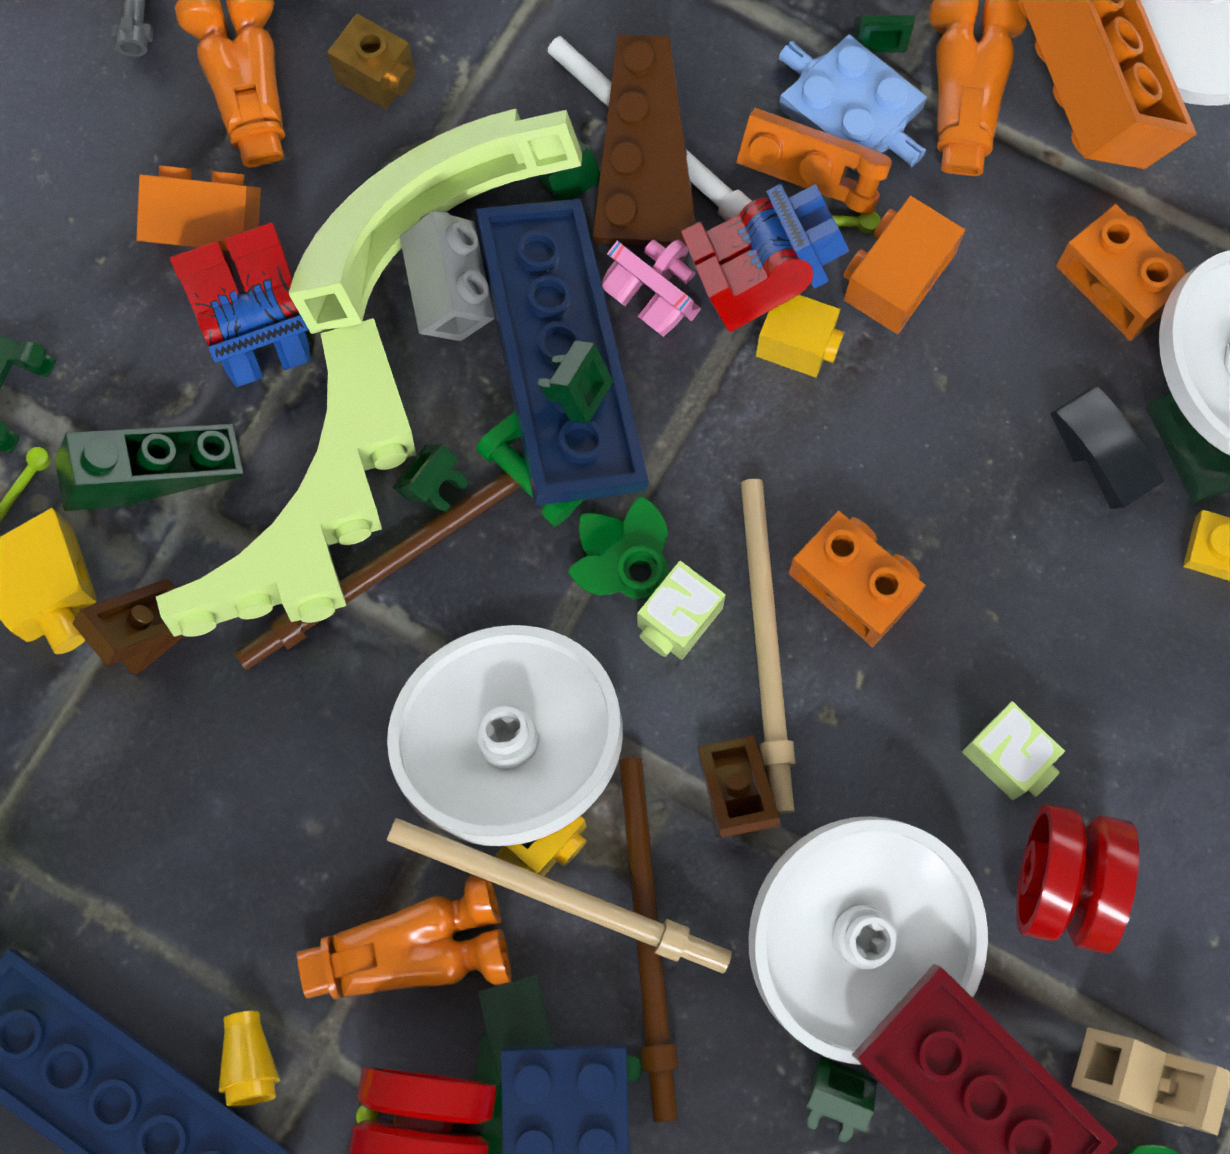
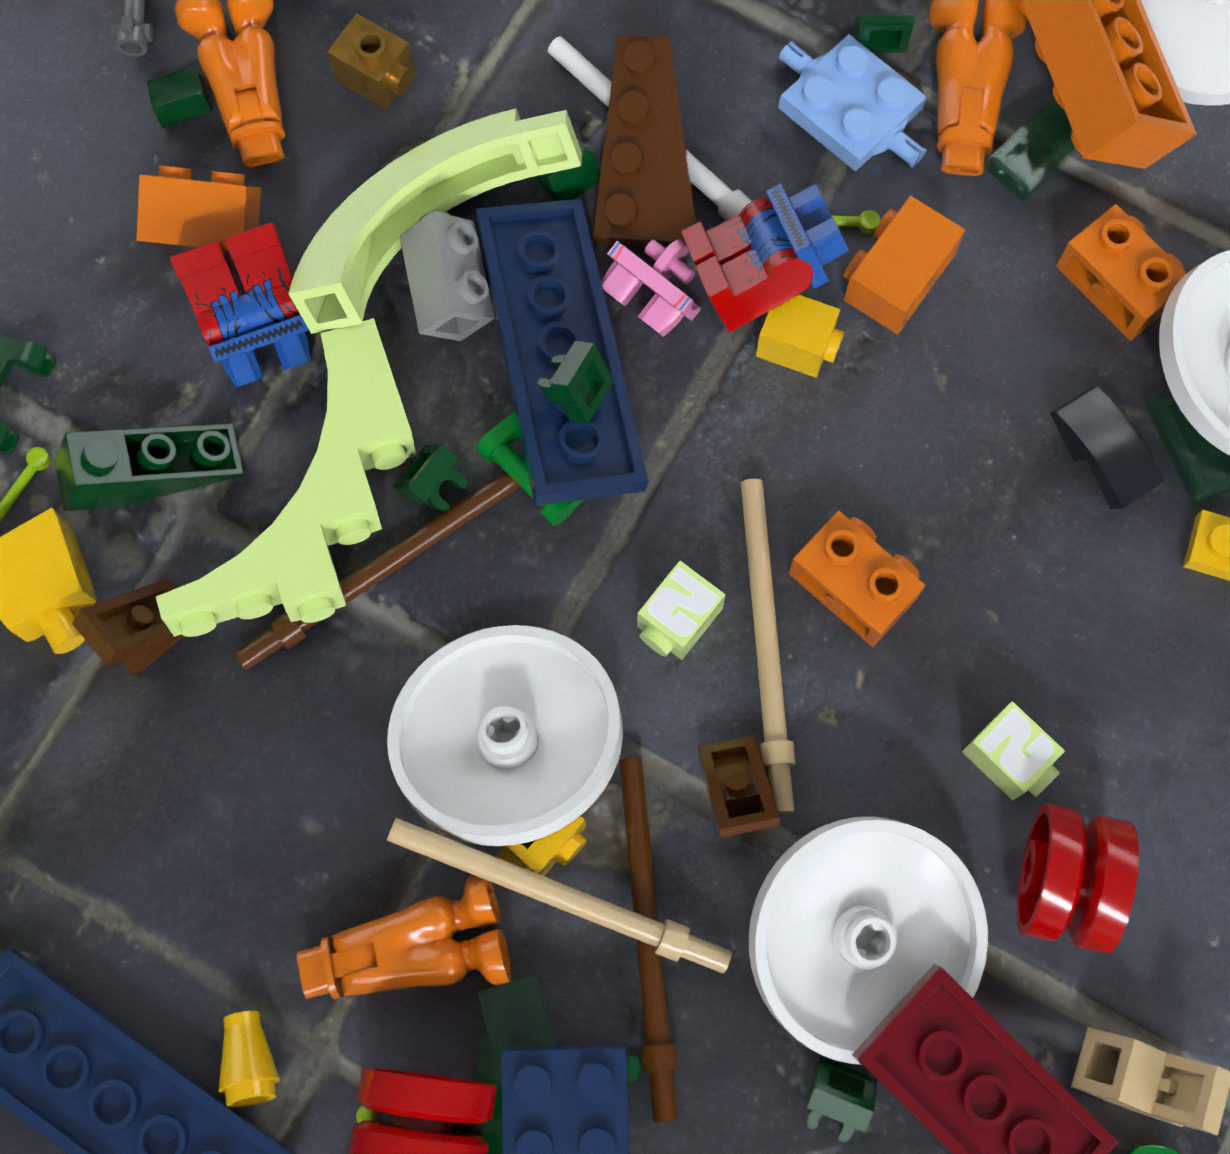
(178, 97): none -> dark green slope
(618, 547): green plate -> none
(813, 157): orange plate -> none
(1033, 151): none -> clear green plate

